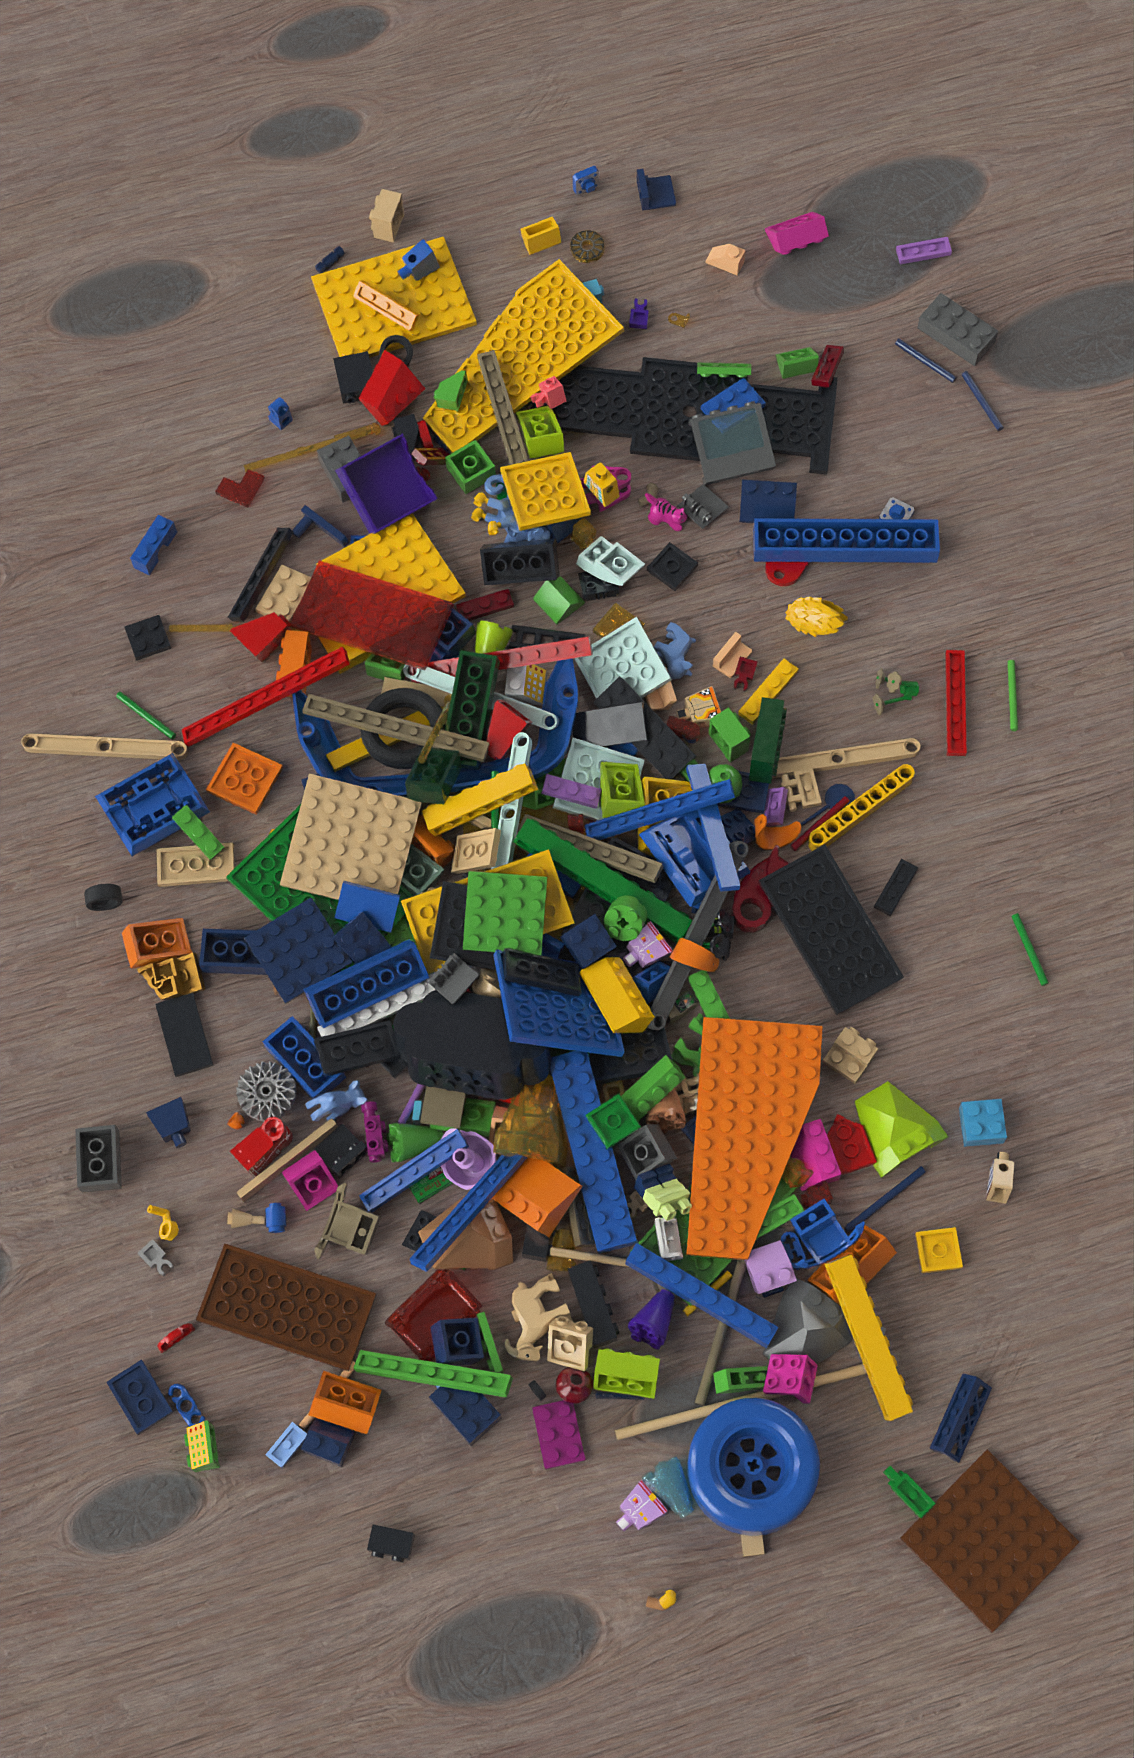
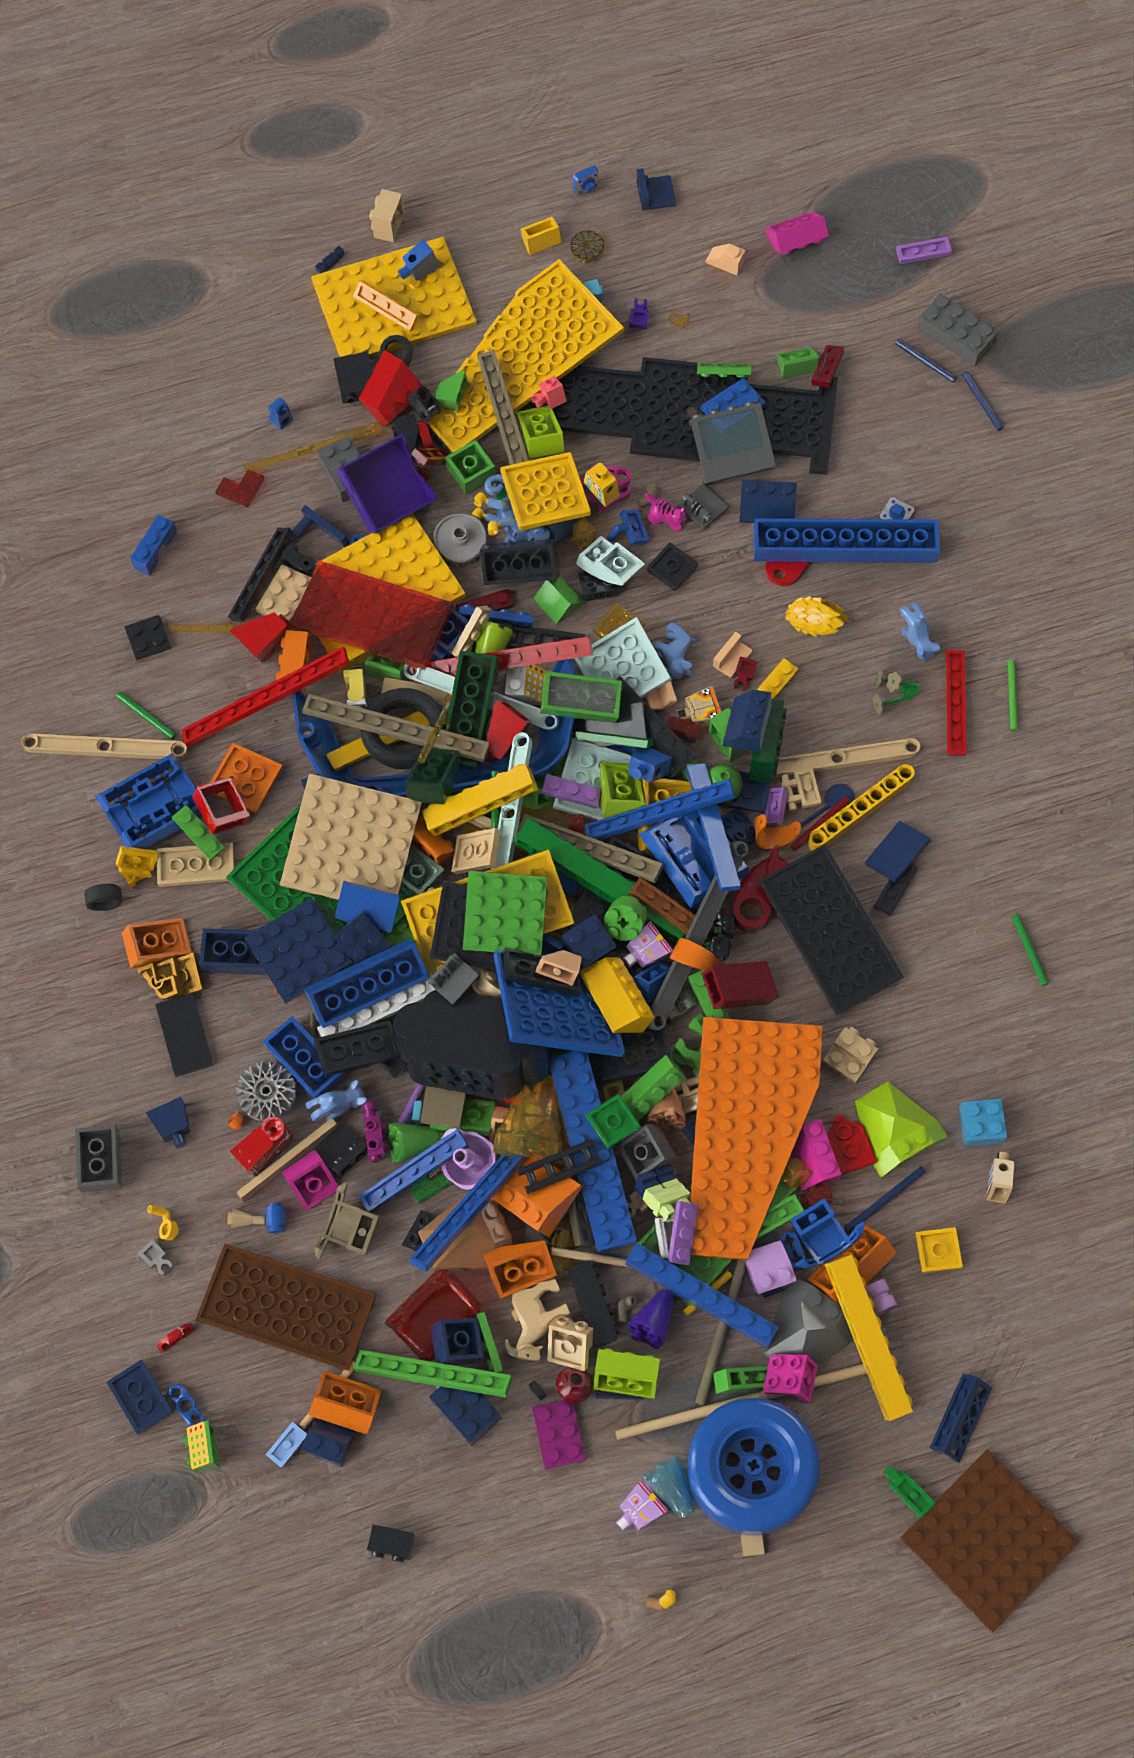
(136, 863): none -> yellow slope
(227, 822): none -> red window
(297, 561): none -> black leg
(356, 688): none -> light yellow hips
(424, 404): none -> black piece
(460, 538): none -> light grey wheel
(472, 630): none -> tan plate
(502, 616): none -> blue plate
(519, 1266): none -> orange slope
(553, 1177): none -> black bar
(560, 966): none -> light nougat slope
(580, 697): none -> brick
(614, 739): none -> tile
(624, 1306): none -> dark tan arm
(633, 526): none -> blue plate
(649, 764): none -> blue torso
(662, 905): none -> dark orange tile
(683, 1233): none -> medium lavender plate
(740, 985): none -> dark red brick
(748, 720): none -> dark blue slope
(882, 1300): none -> lavender wheel
(897, 851): none -> dark blue tile
(918, 632): none -> medium blue animal

